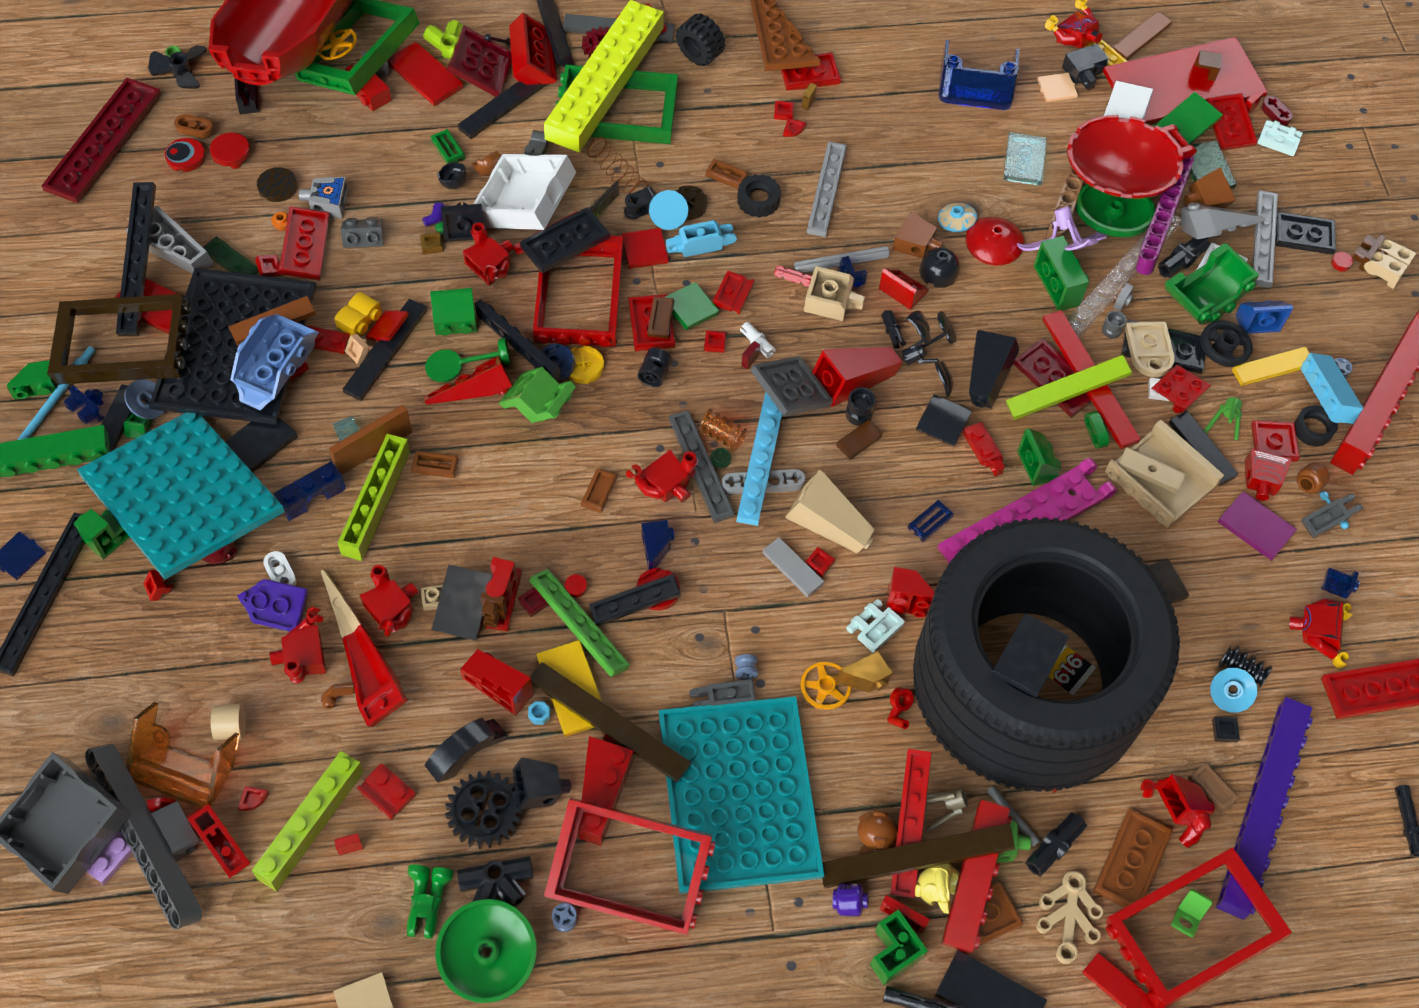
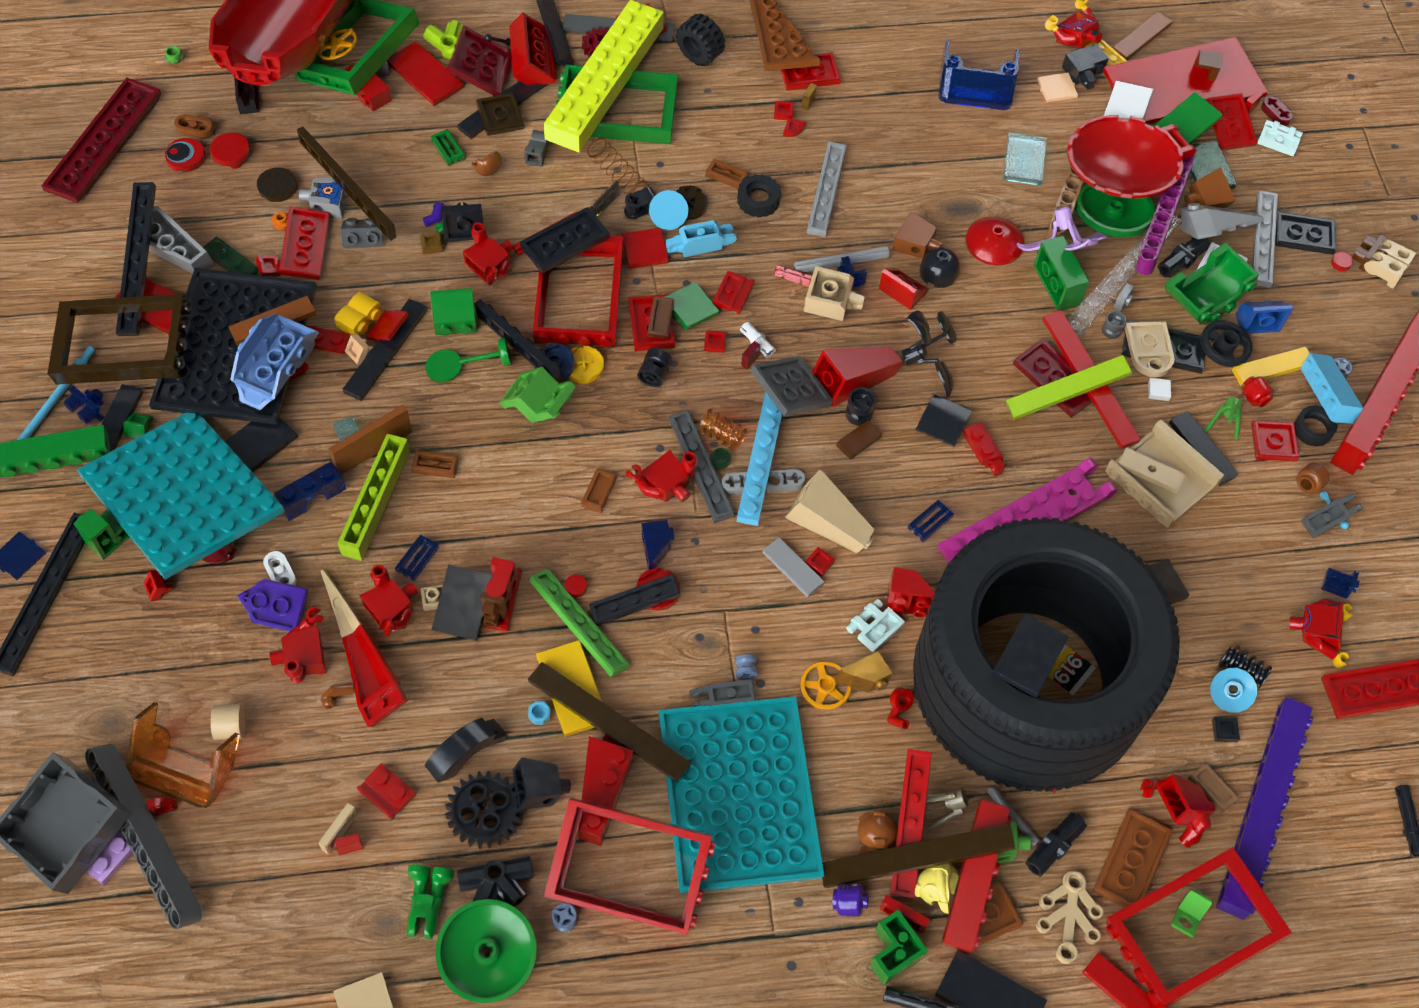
(32, 381): green slope -> none
(138, 391): sand blue dish -> none
(176, 830): dark grey hinge -> none
(179, 65): black piece -> none
(218, 840): red slope -> none
(252, 798): red tile -> none
(308, 821): lime brick -> none
(338, 828): none -> tan tile
(346, 183): none -> dark brown tile
(424, 561): none -> clear blue tile
(452, 175): black hair -> none
(486, 380): red wedge -> none
(498, 681): red wedge -> none
(500, 114): none -> dark brown tile
(524, 190): white tile -> none
(532, 602): dark red tile -> none
(893, 329): black axle -> none
(957, 217): dish -> none
(990, 366): black slope -> none
(1038, 457): green slope -> none
(1096, 429): green beam -> none
(1180, 388): red hinge -> none
(1257, 391): none -> red head
(1257, 525): magenta tile -> none
(1265, 473): red torso -> none

